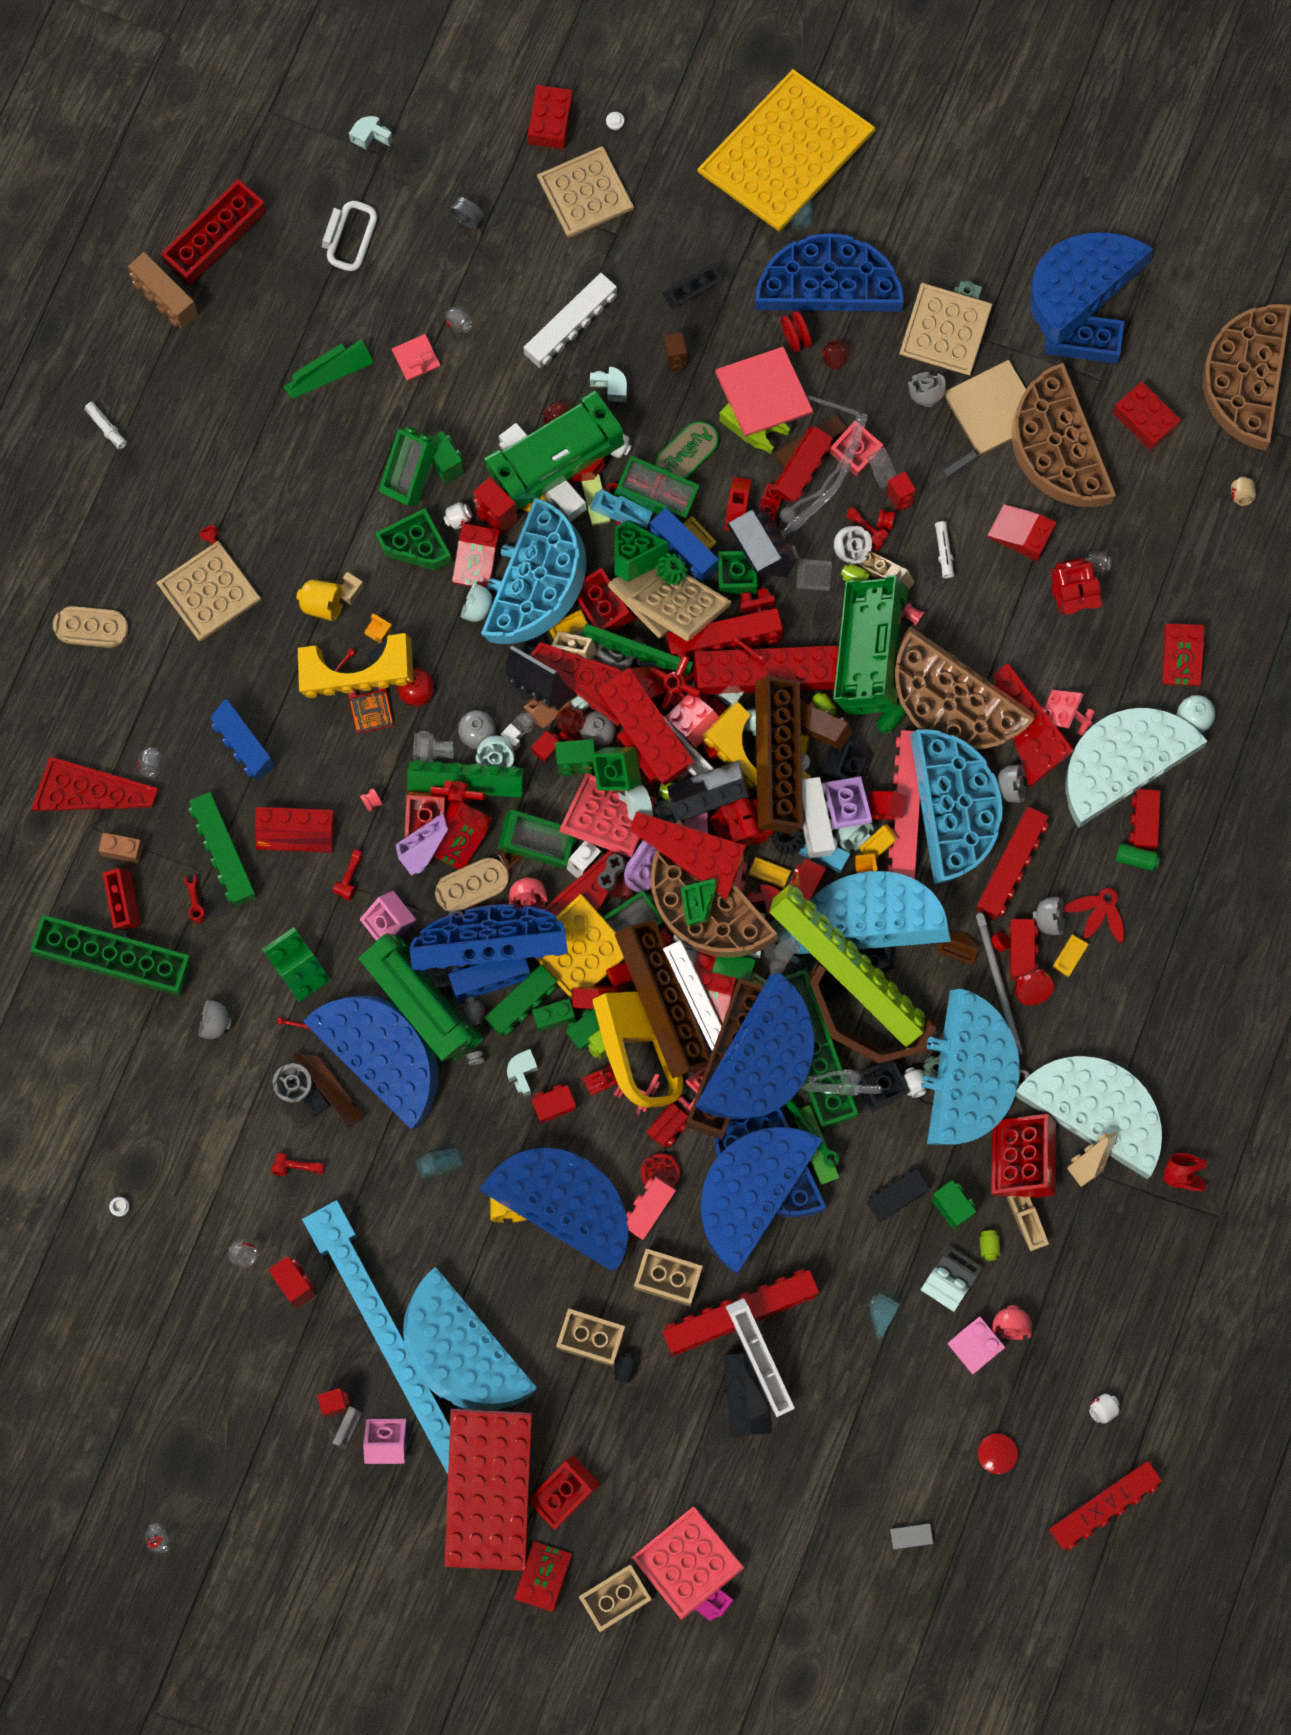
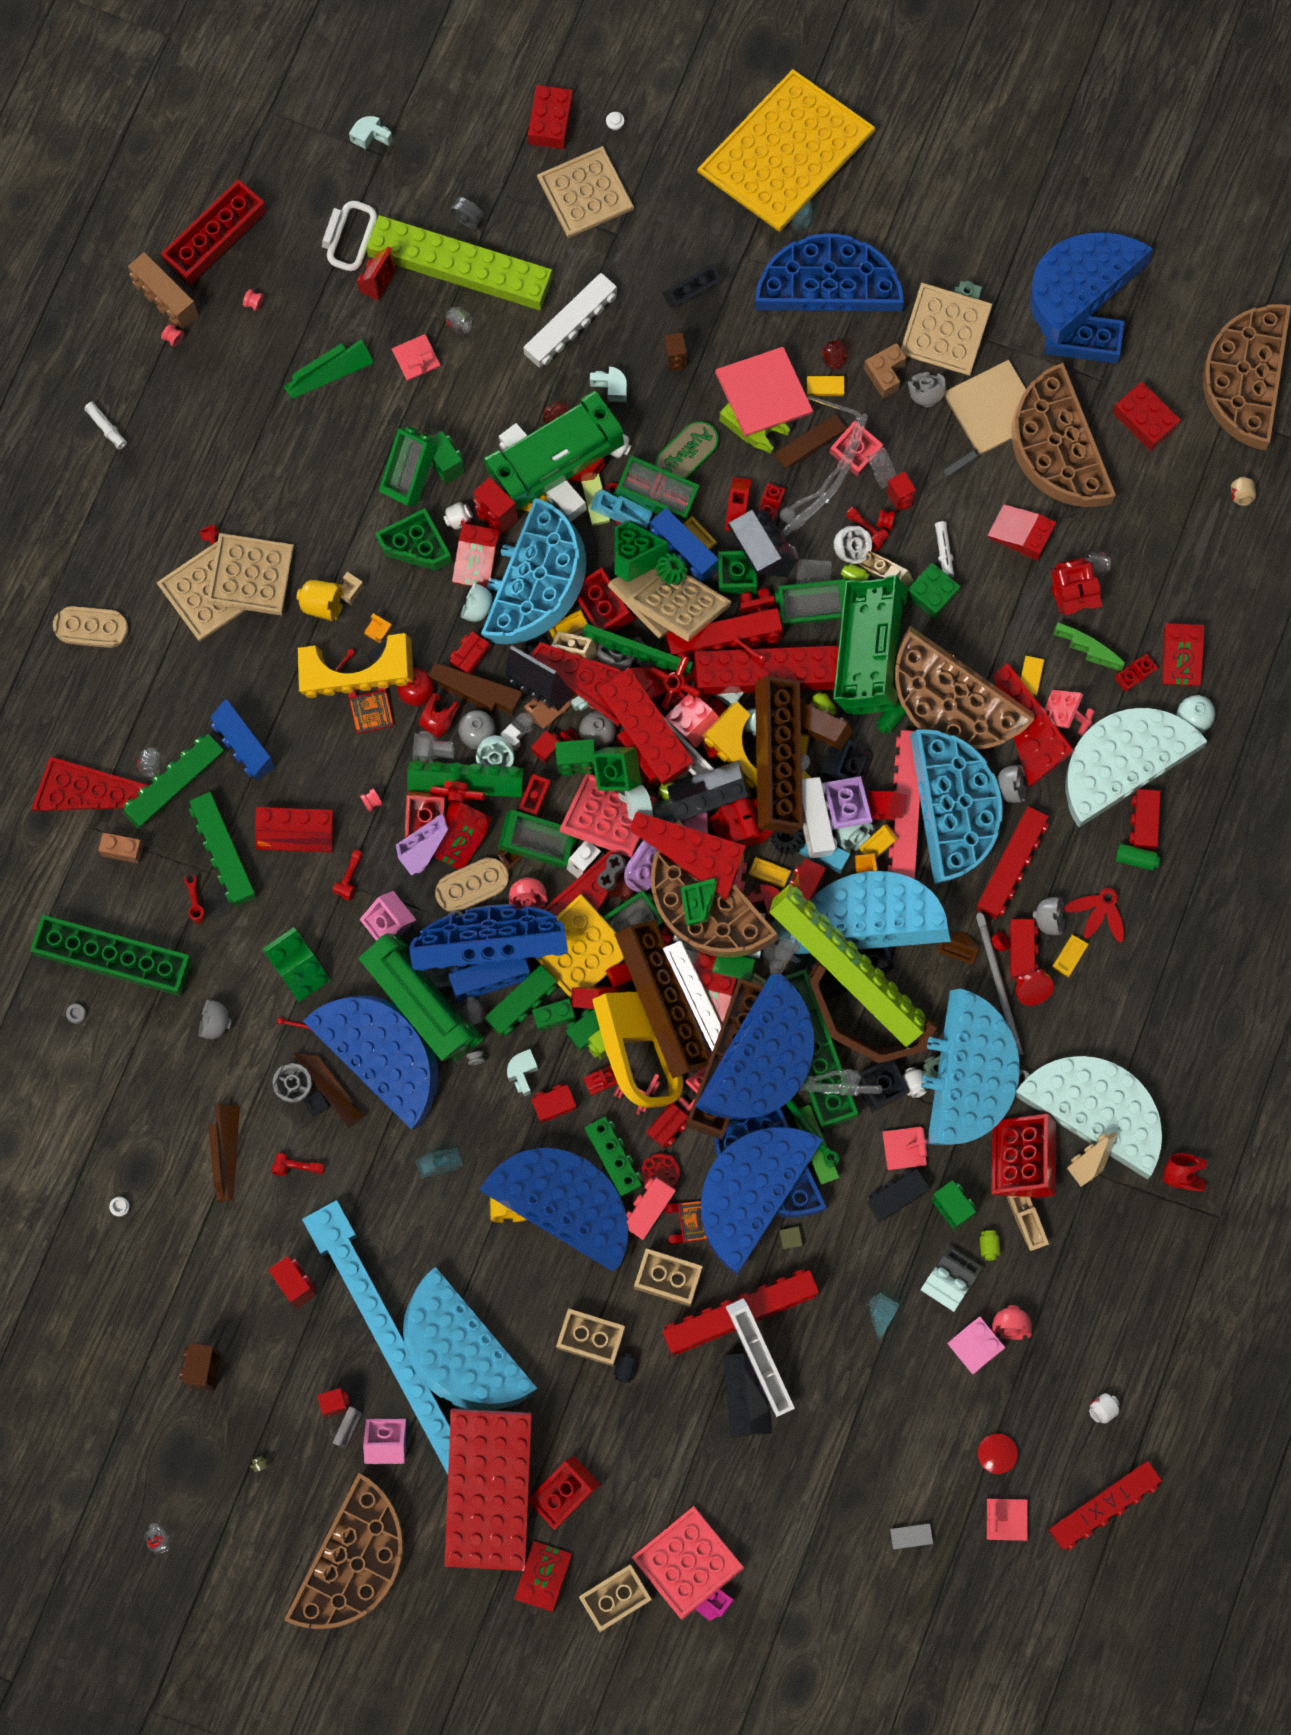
(76, 1013): none -> light grey tile
(121, 899): red brick -> none
(172, 335): none -> coral wheel
(173, 781): none -> green brick
(200, 1367): none -> reddish brown brick
(224, 1149): none -> reddish brown wedge
(242, 1253): clear head -> none
(250, 574): none -> tan tile
(253, 300): none -> coral wheel
(259, 1463): none -> olive plate
(354, 1563): none -> medium nougat brick
(377, 274): none -> red slope
(437, 722): none -> red helmet
(461, 263): none -> lime brick
(470, 654): none -> red brick
(476, 690): none -> reddish brown wedge
(535, 796): none -> red brick
(570, 720): clear red head -> none
(613, 1157): none -> green brick
(690, 1222): none -> flag
(790, 1238): none -> olive tile
(796, 331): red wheel -> none
(802, 463): red brick -> none
(810, 602): none -> piece
(825, 385): none -> yellow tile
(882, 367): none -> medium nougat brick
(905, 1148): none -> coral plate
(912, 614): coral bush -> none
(933, 591): none -> green brick
(1007, 1519): none -> coral plate
(1032, 673): none -> yellow tile
(1095, 650): none -> bright green slope
(1136, 672): none -> red slope

